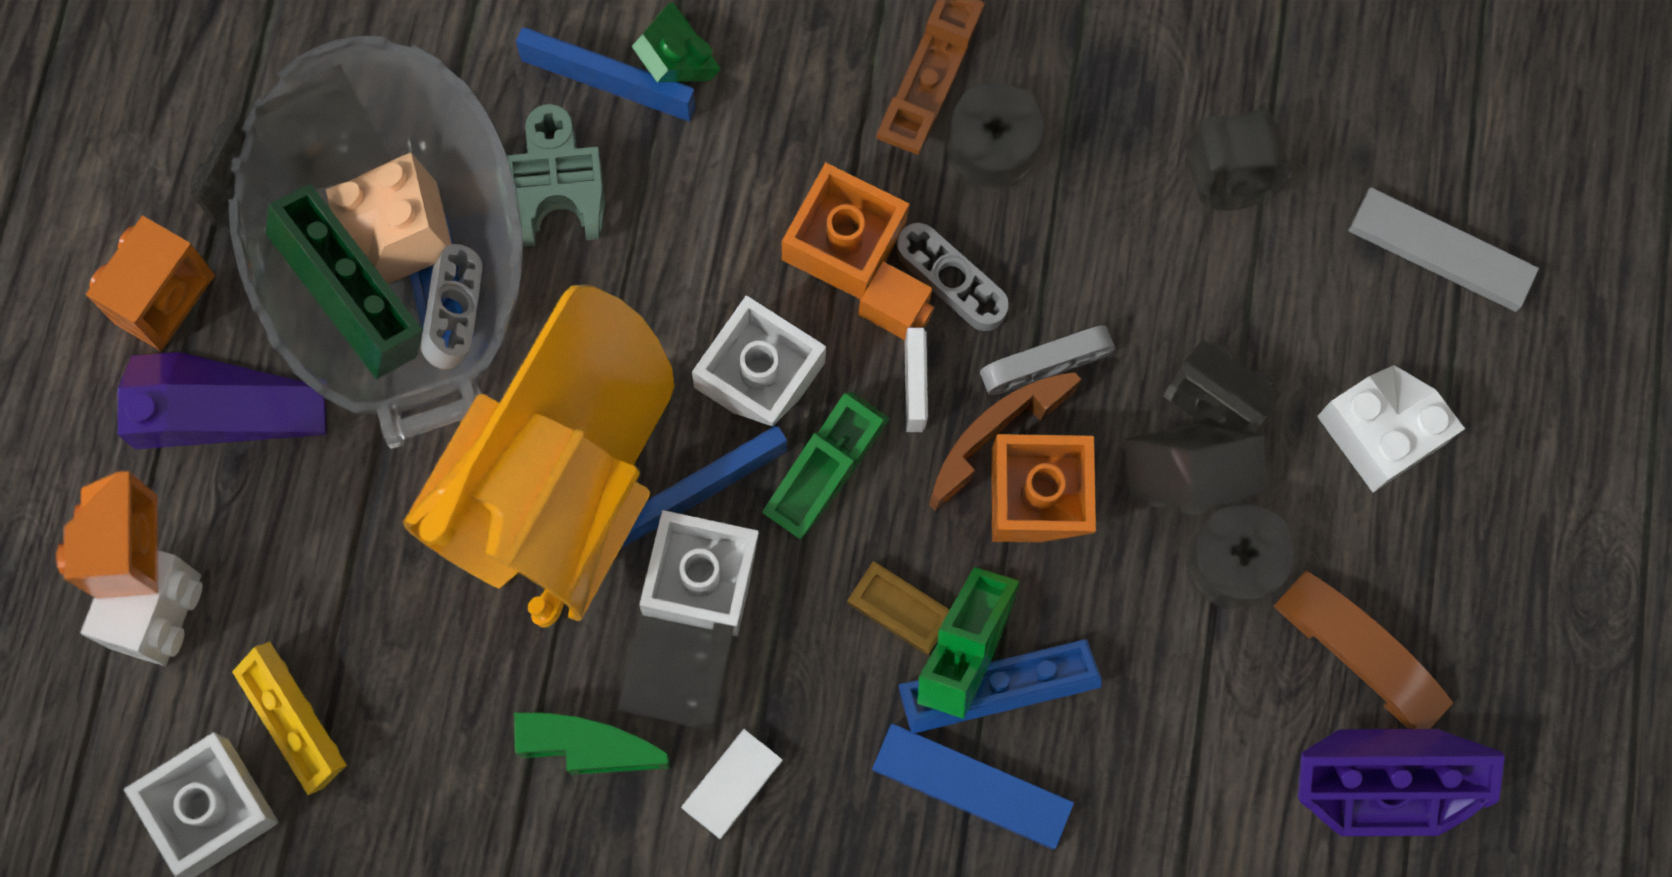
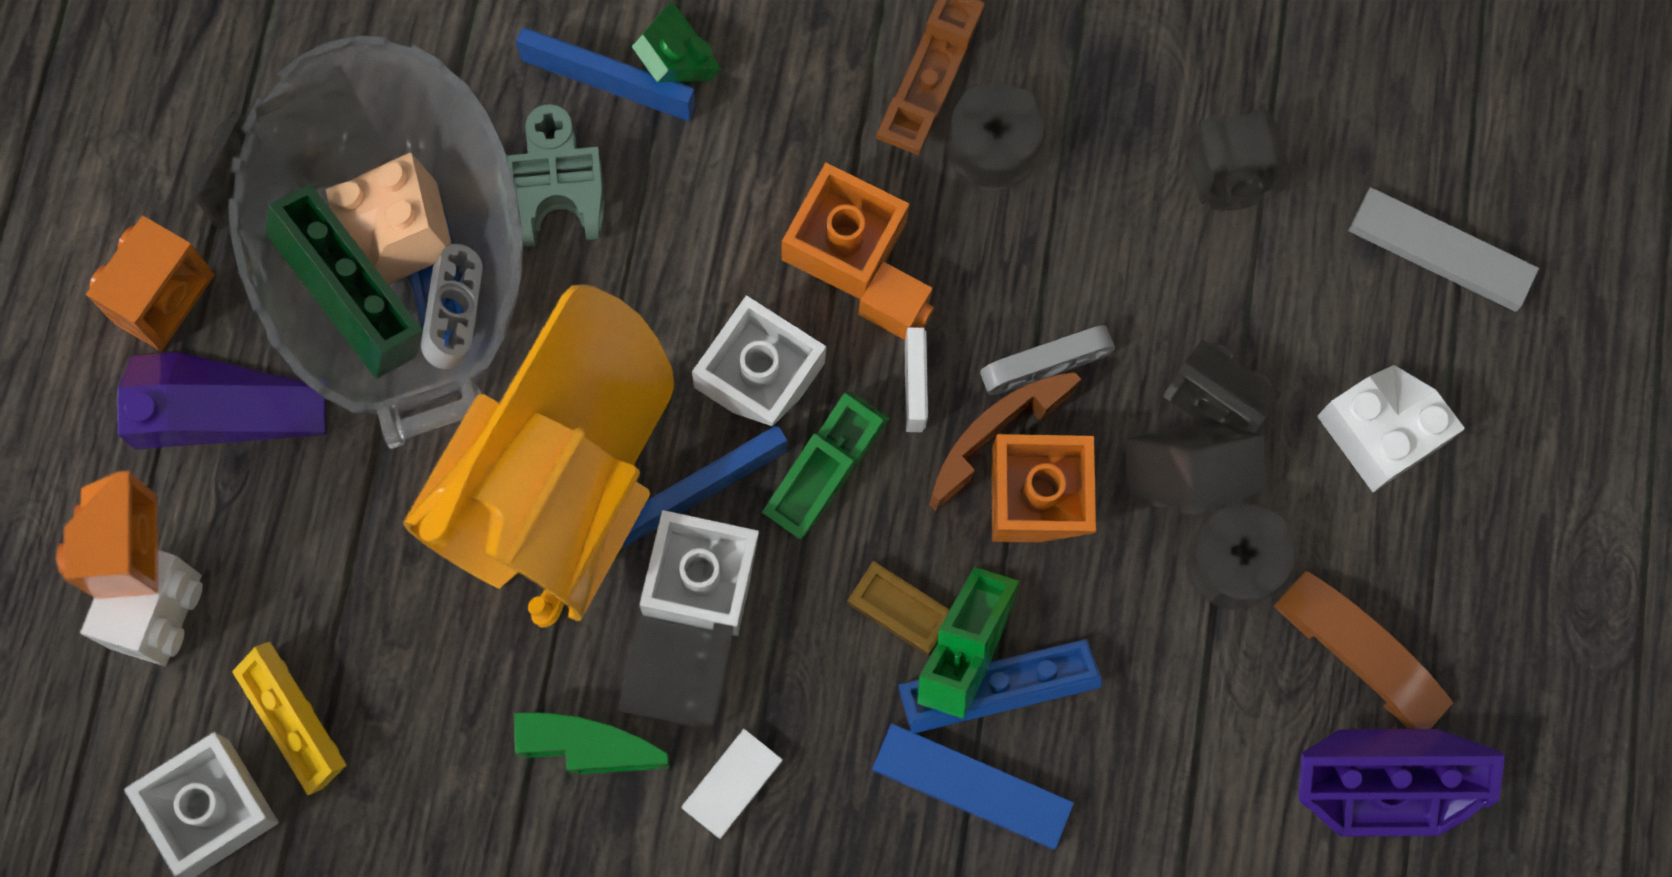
(937, 244): light grey beam -> none

